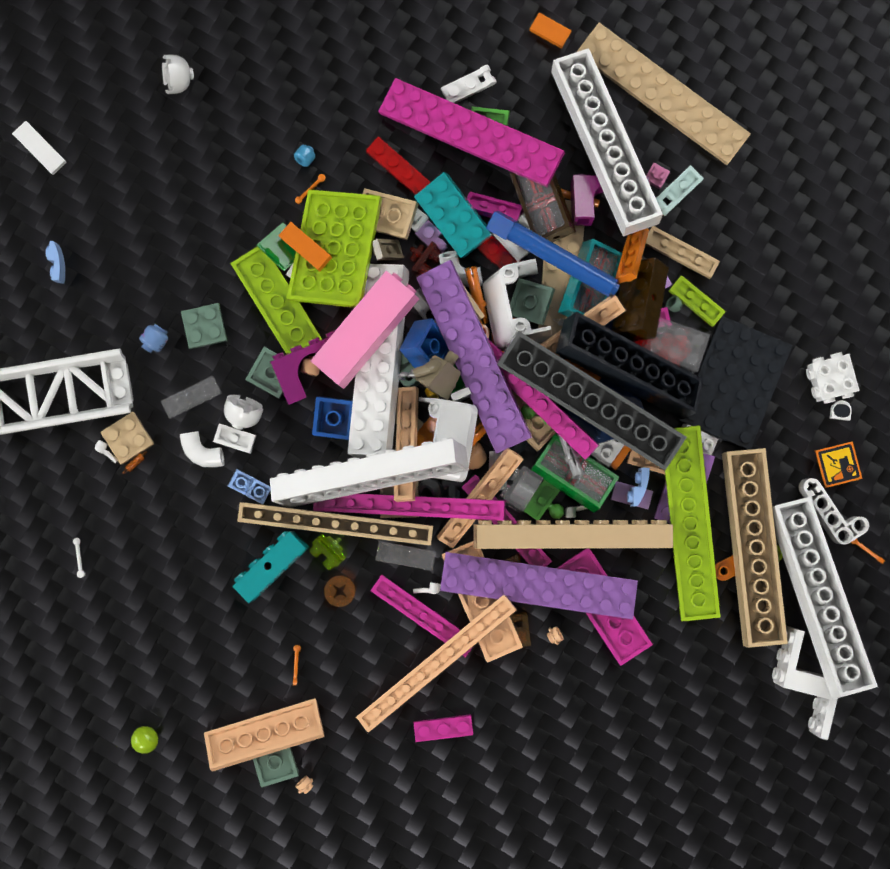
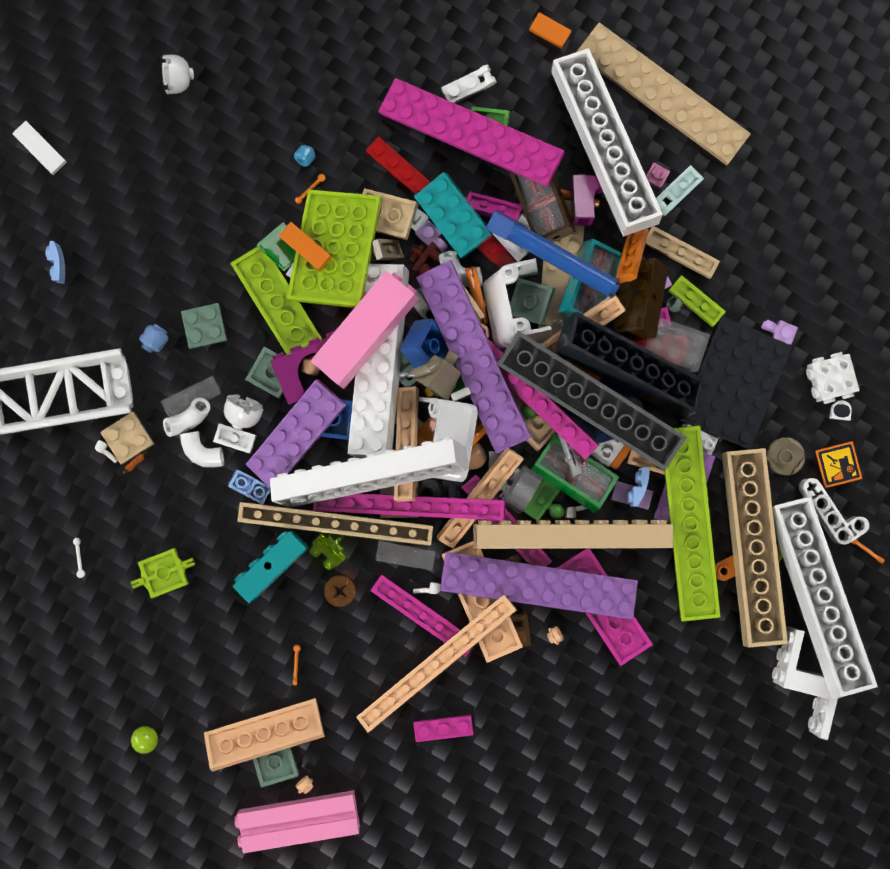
(163, 573): none -> lime plate
(188, 419): none -> white cylinder
(296, 432): none -> medium lavender plate
(297, 821): none -> bright pink brick
(781, 331): none -> lavender plate
(785, 456): none -> dark tan tile

